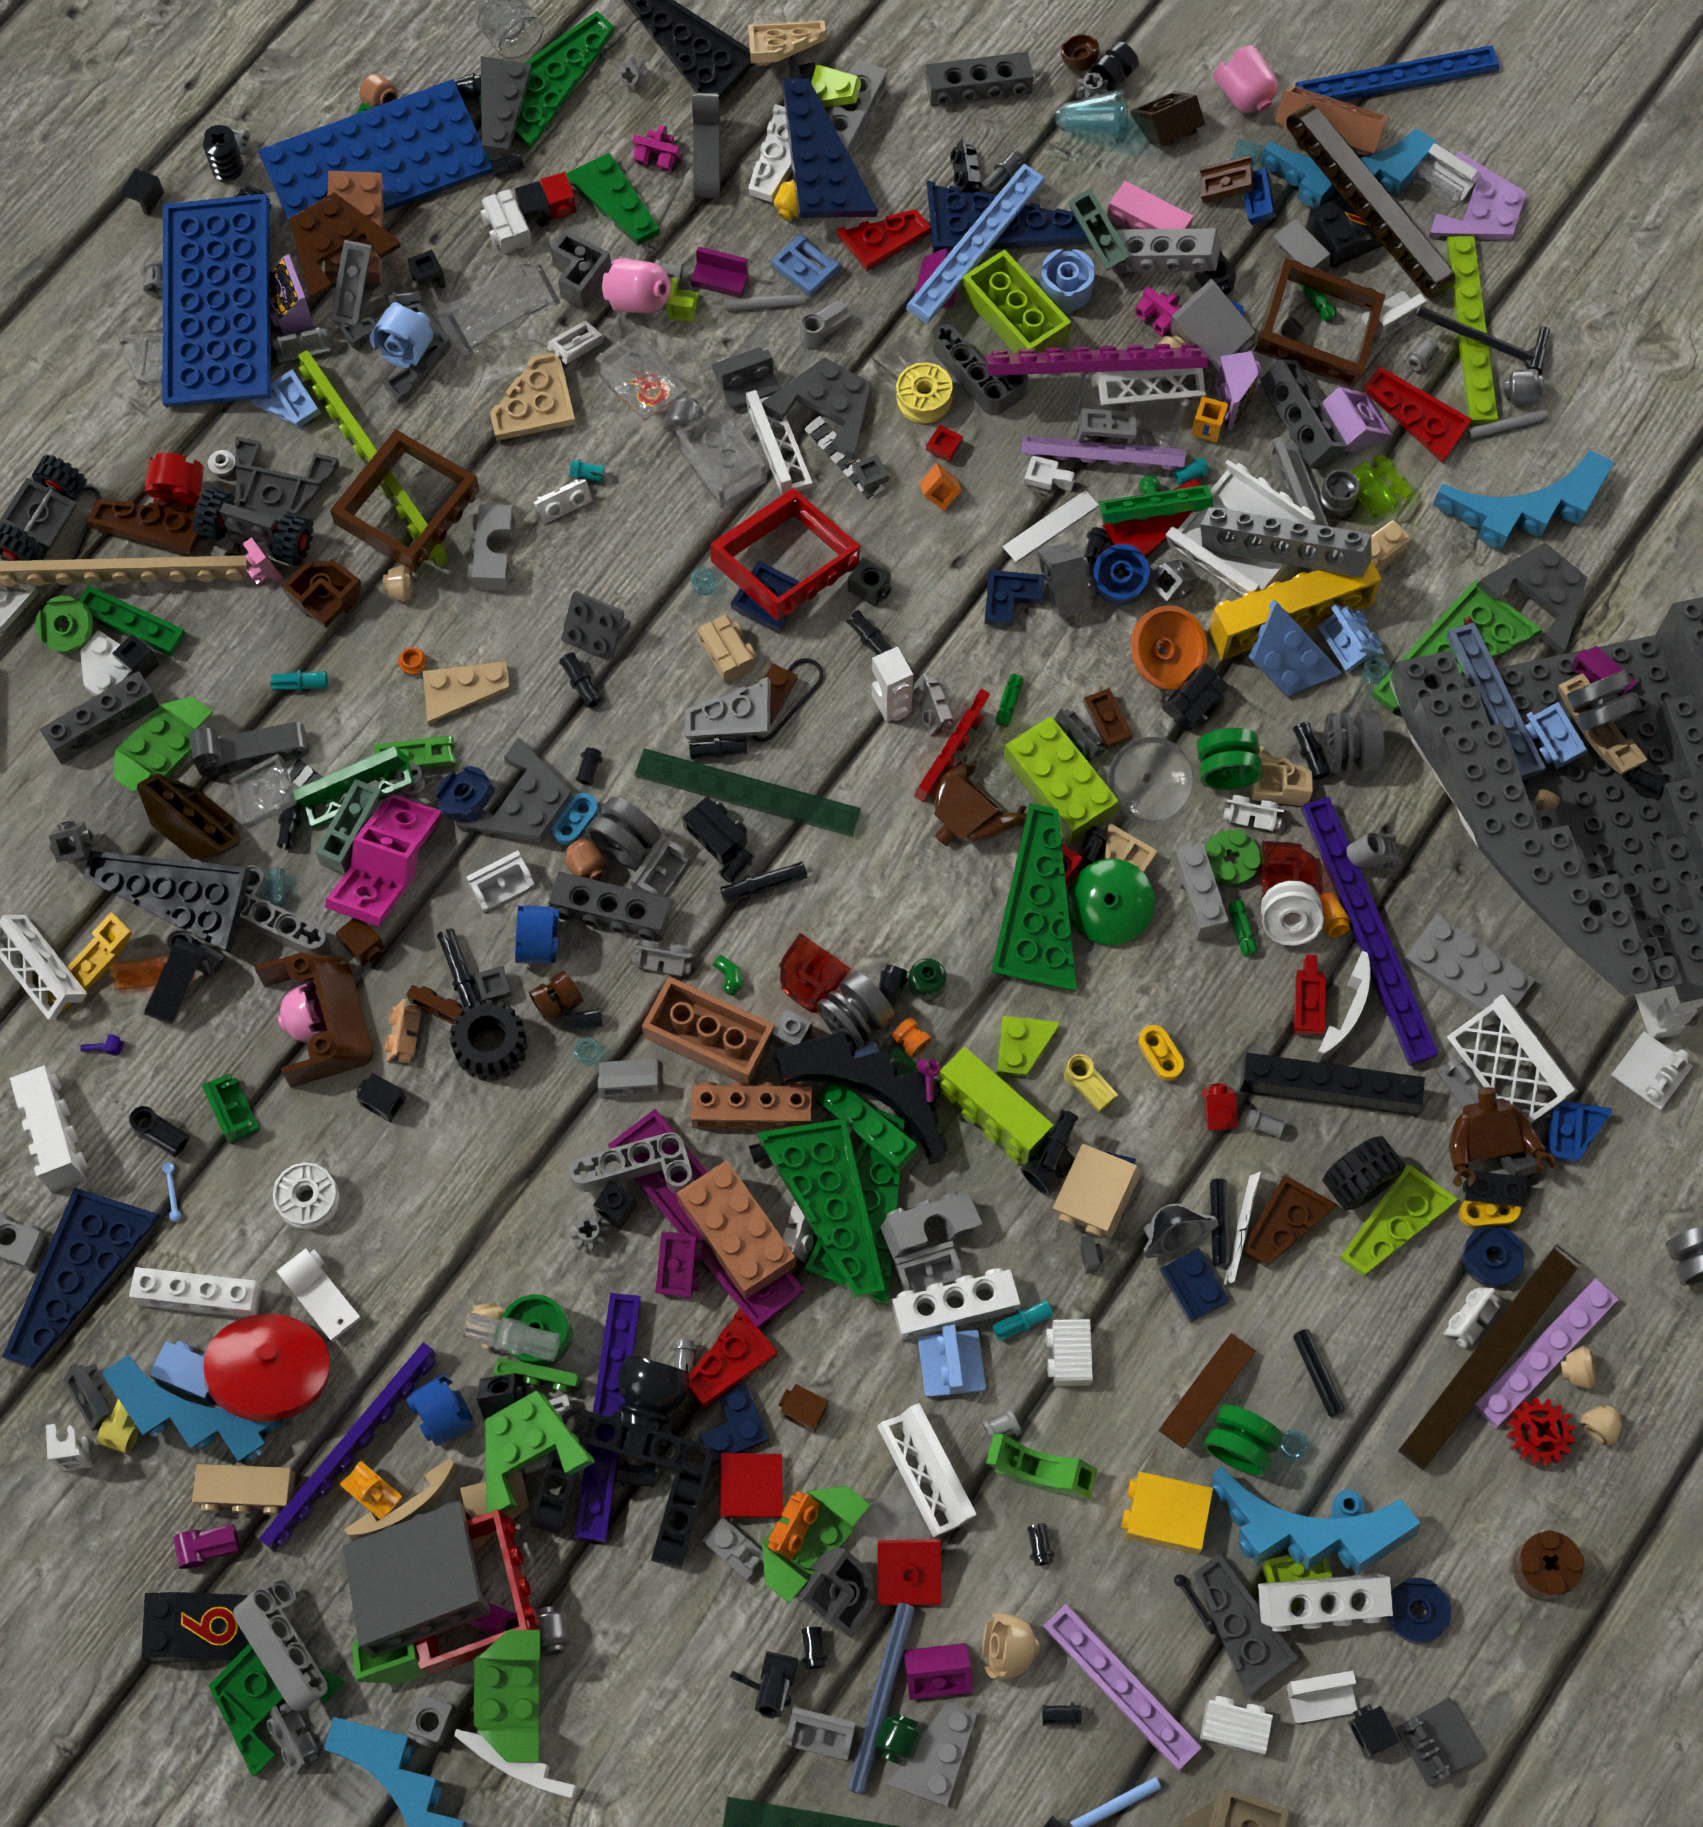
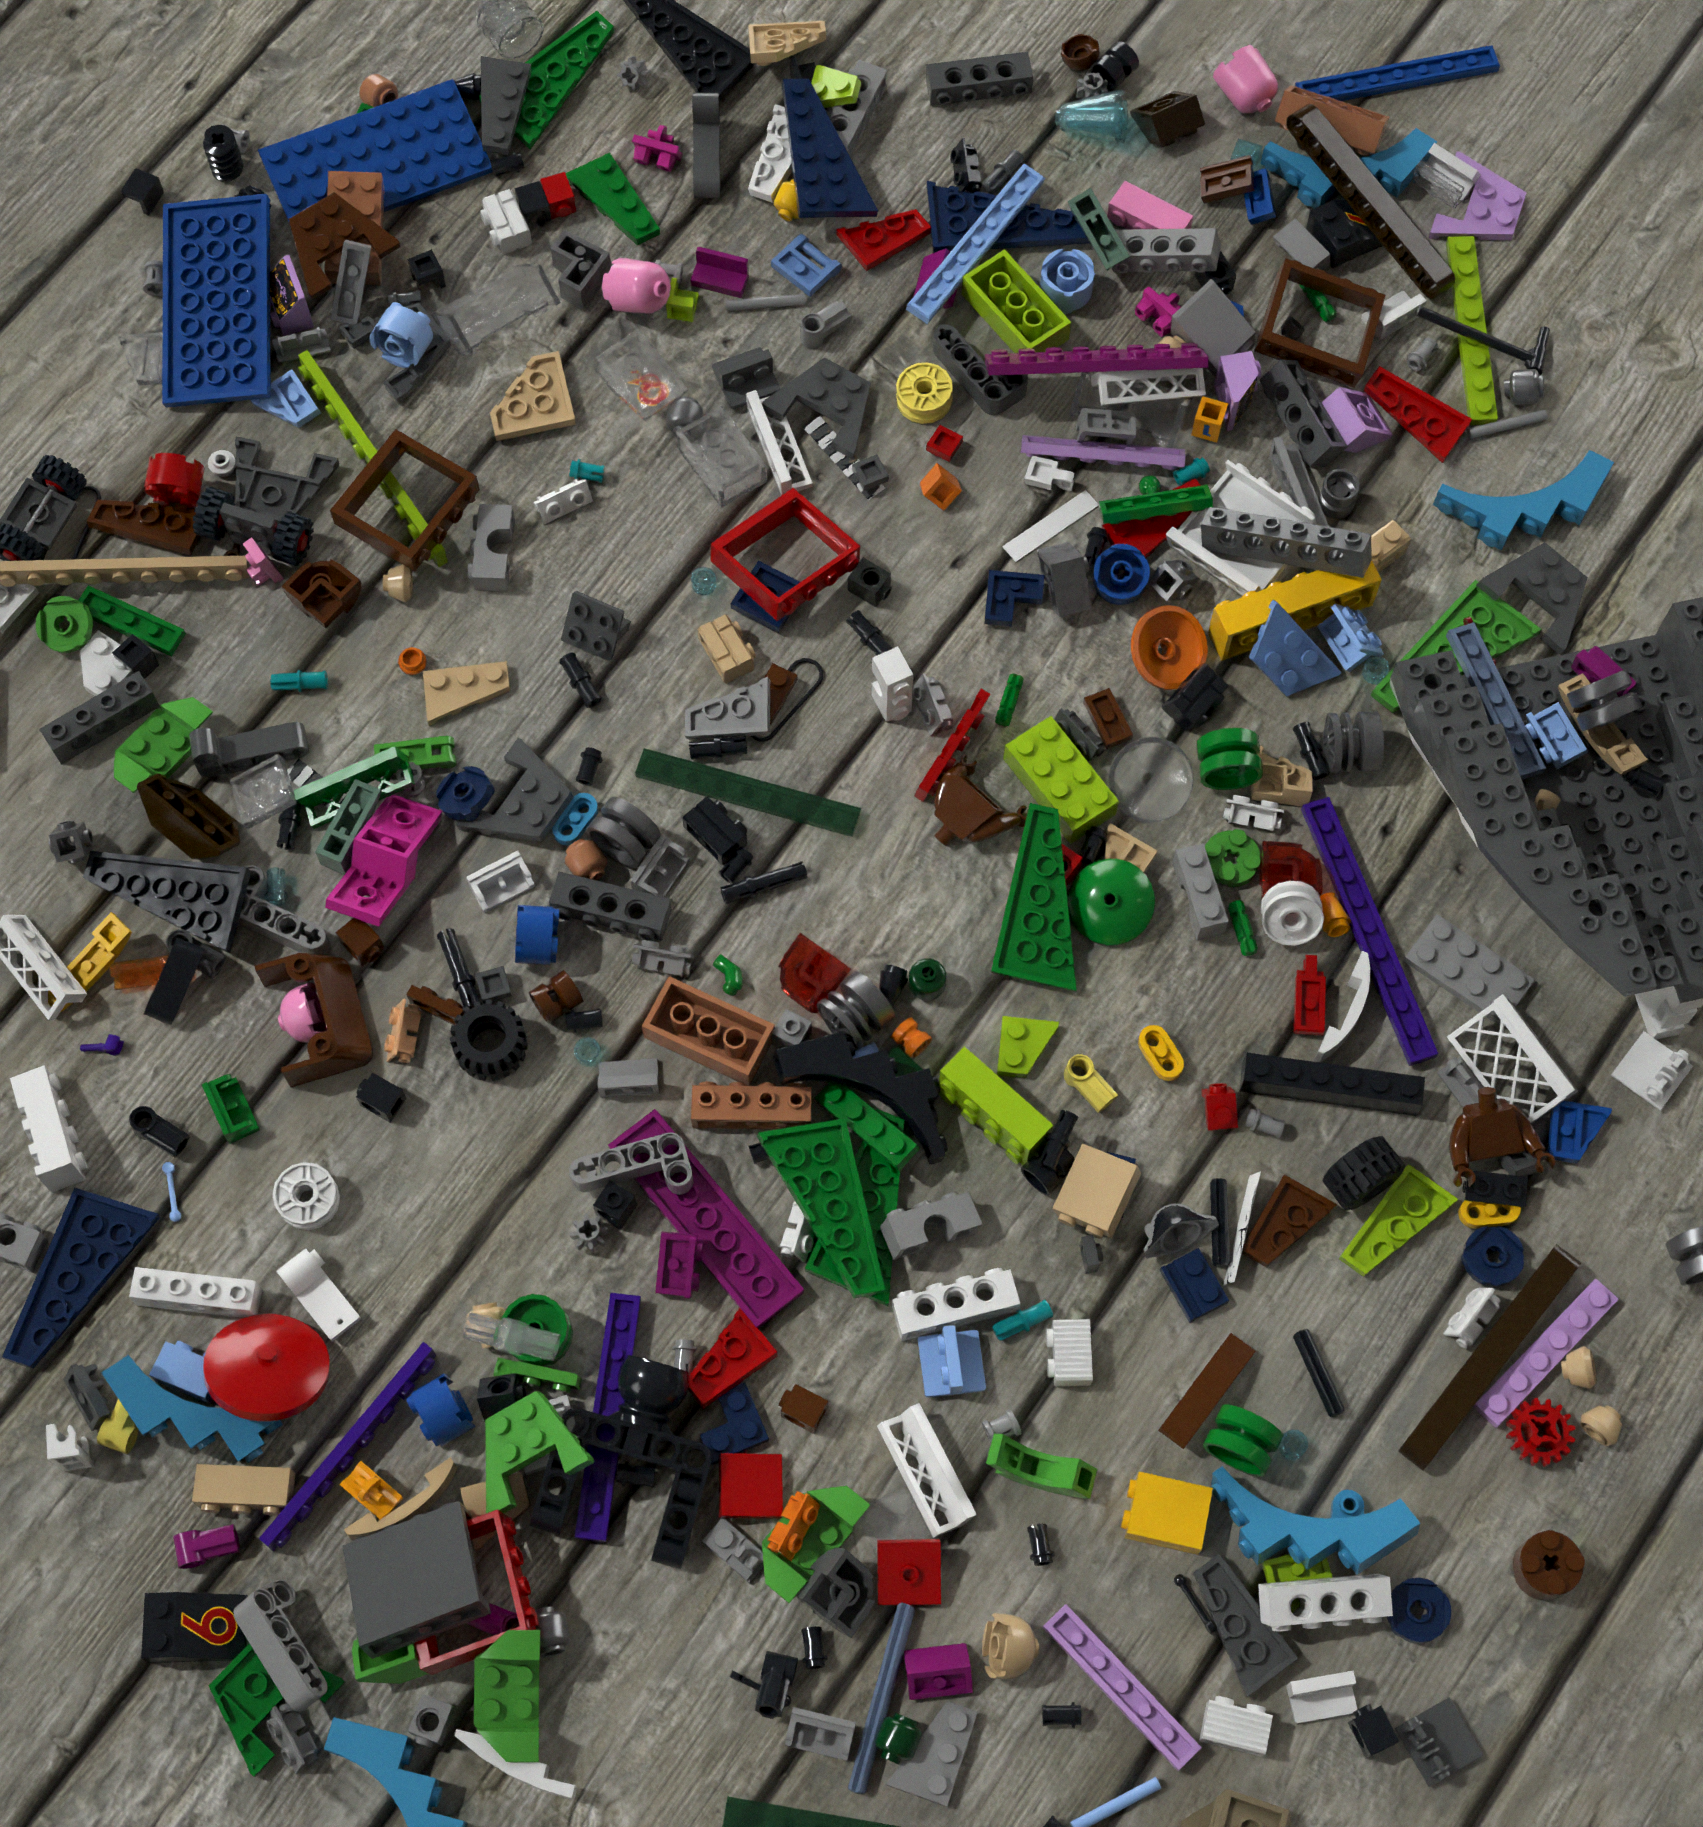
(579, 344): white tile -> none
(736, 1229): nougat brick -> none
(928, 1267): light grey hinge -> none
(929, 1073): magenta hand -> none
(1373, 492): clear neon green plate -> none
(1374, 851): light grey piece -> none

